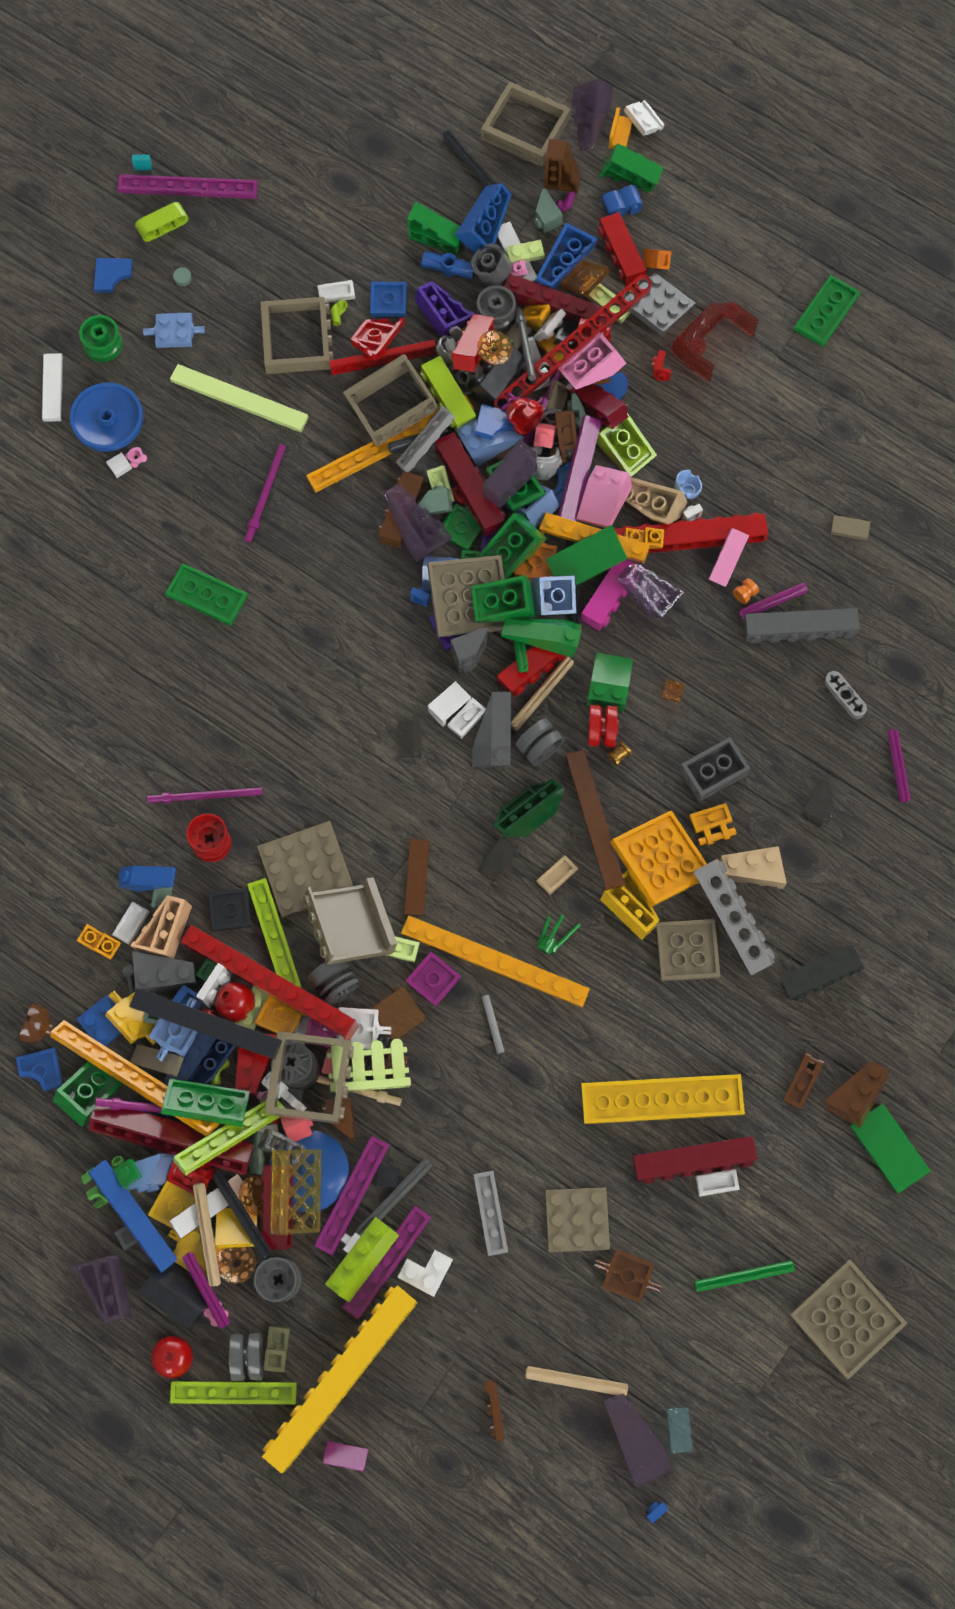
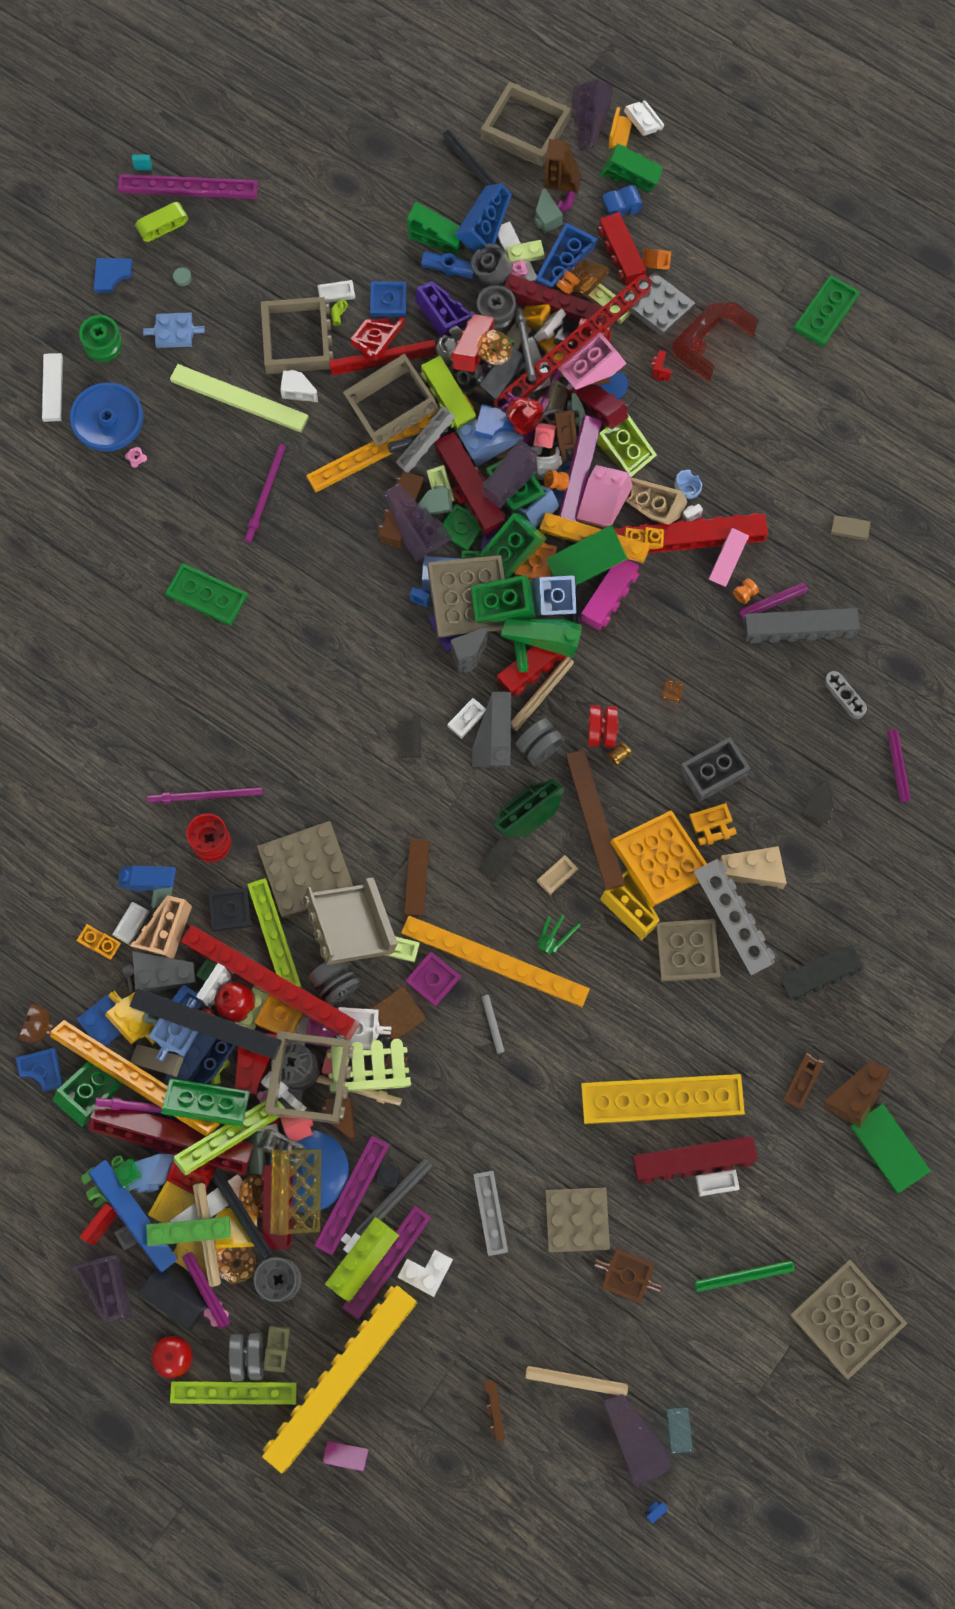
(99, 1224): none -> red tile
(119, 465): white tile -> none
(188, 1231): none -> bright green plate
(297, 387): none -> white slope
(448, 703): white panel -> none
(556, 480): none -> orange wheel
(565, 285): none -> orange wheel
(610, 681): green slope -> none
(648, 590): clear purple wedge -> none

